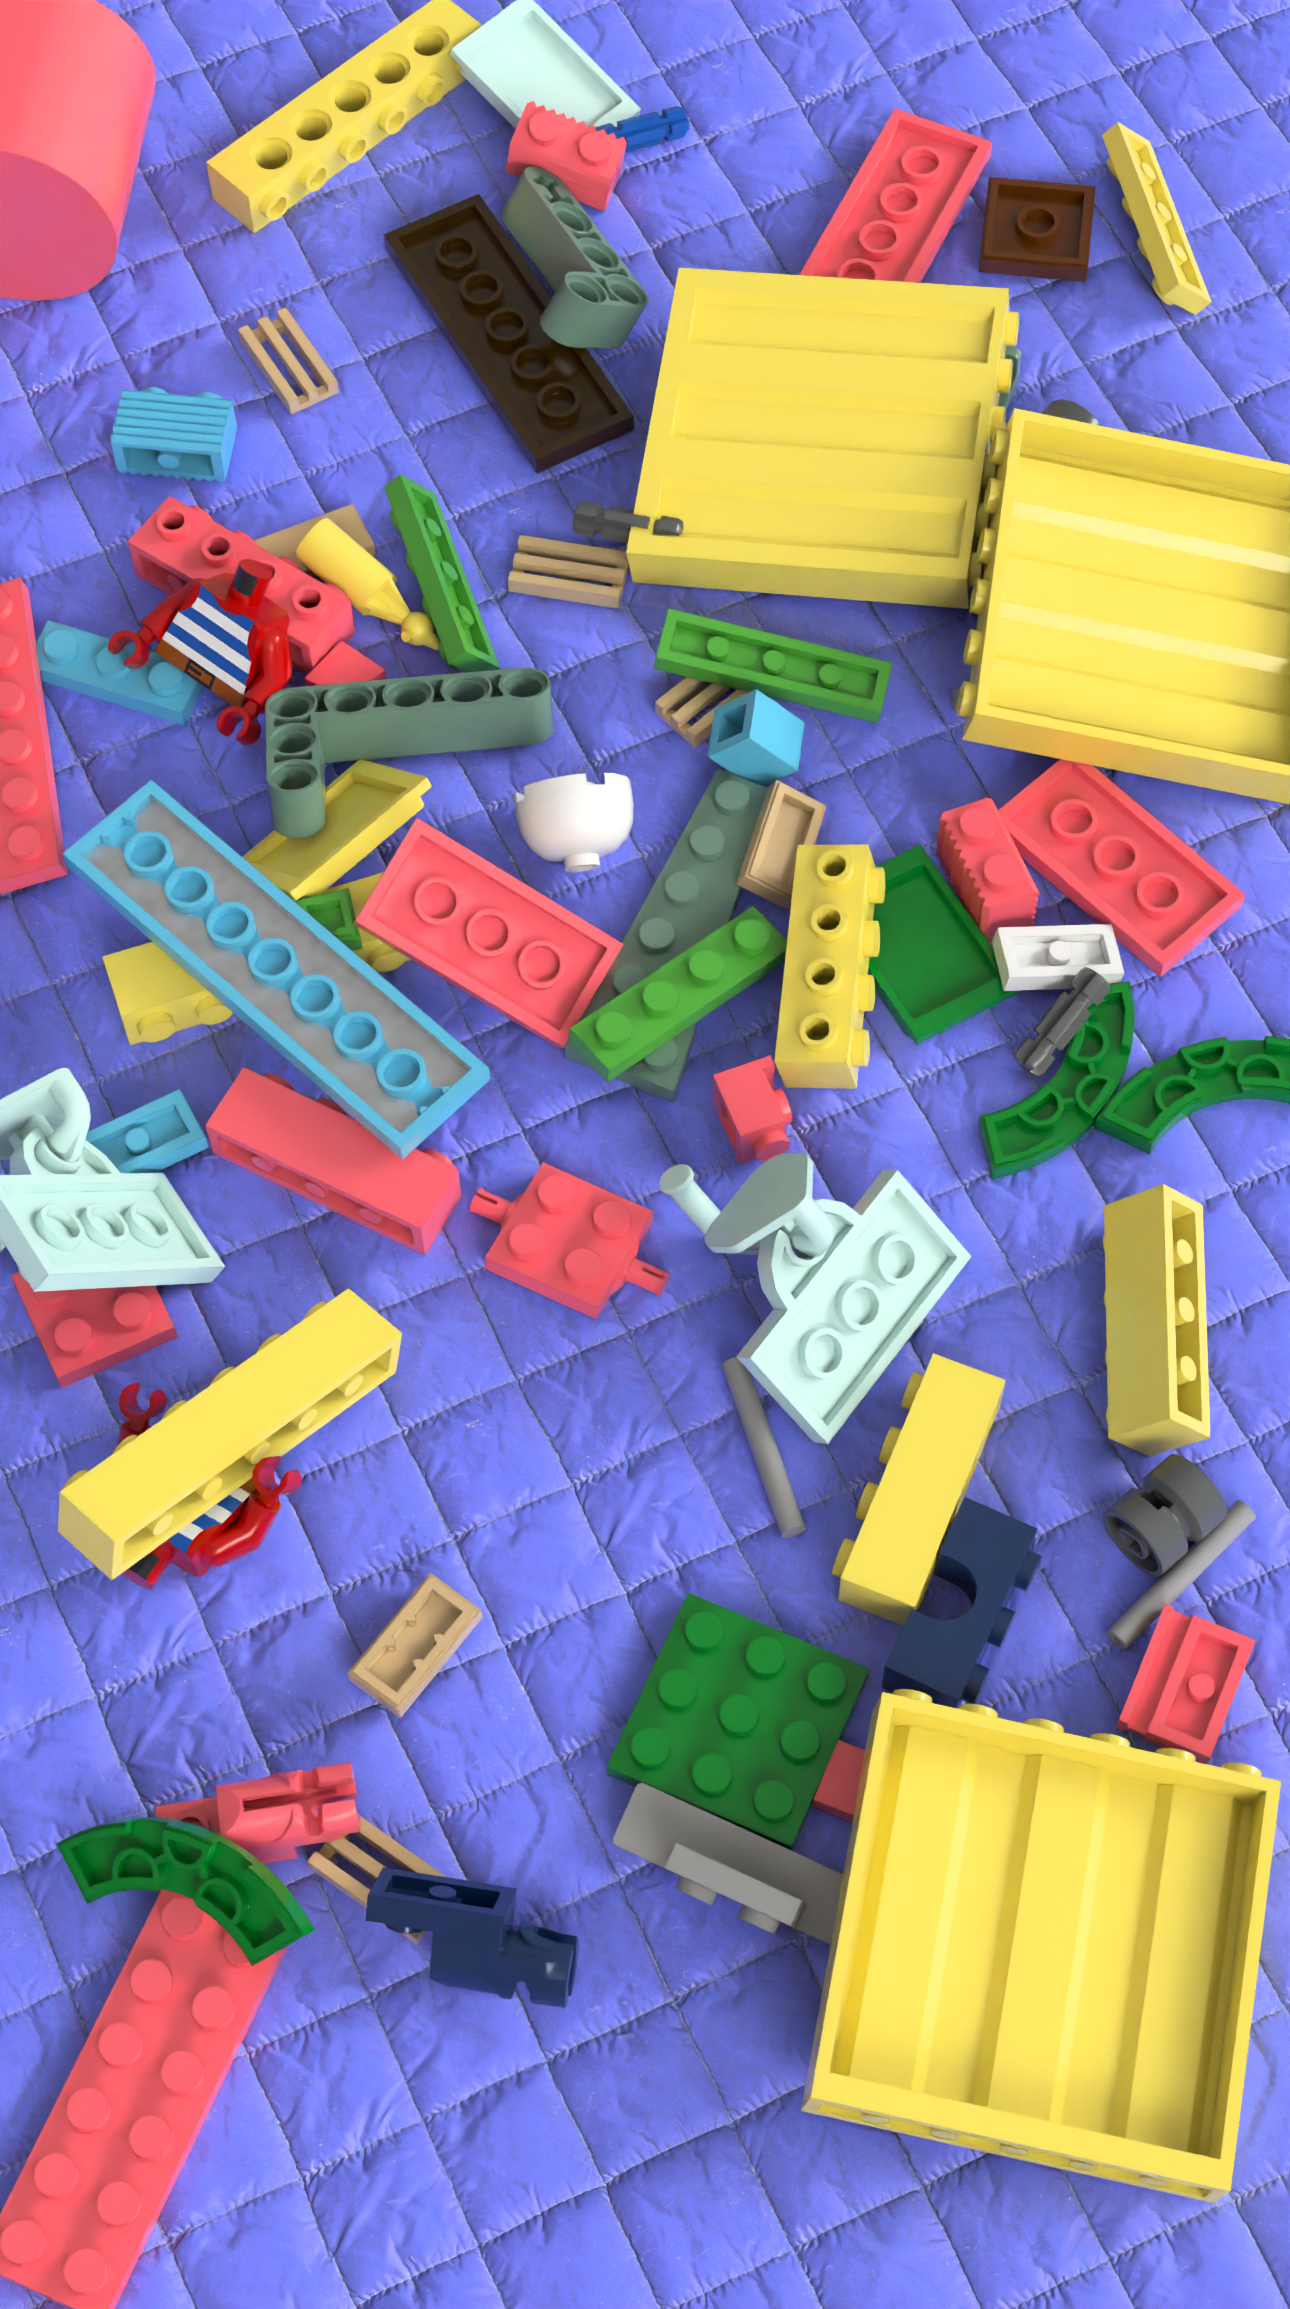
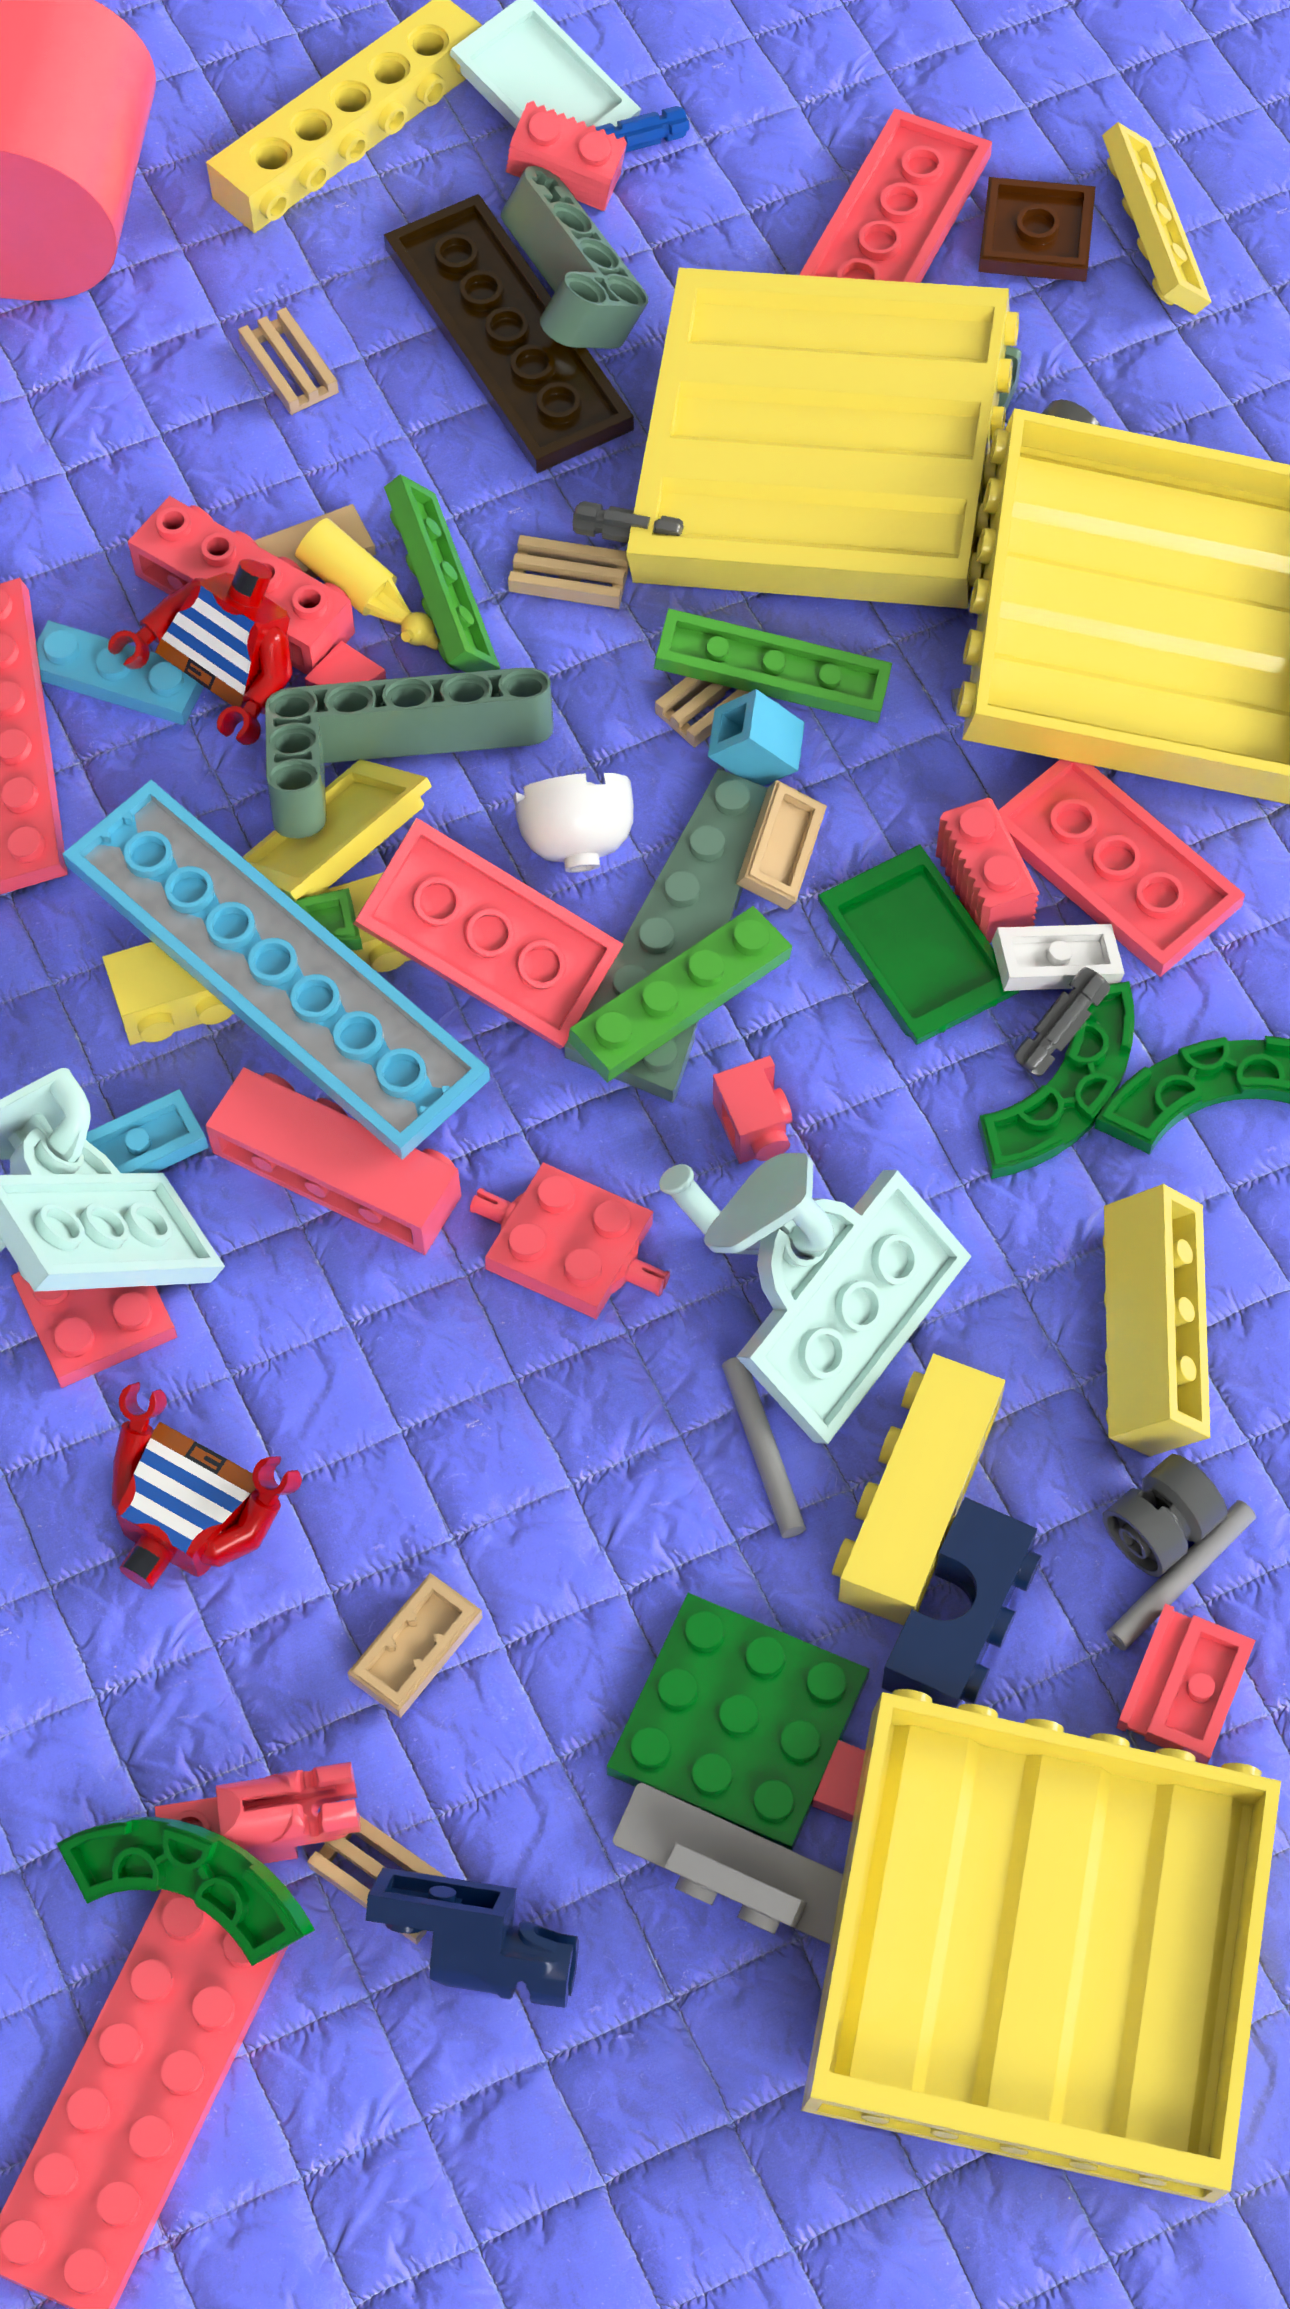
(174, 434): medium azure brick -> none
(215, 1439): light yellow brick -> none
(827, 967): light yellow brick -> none

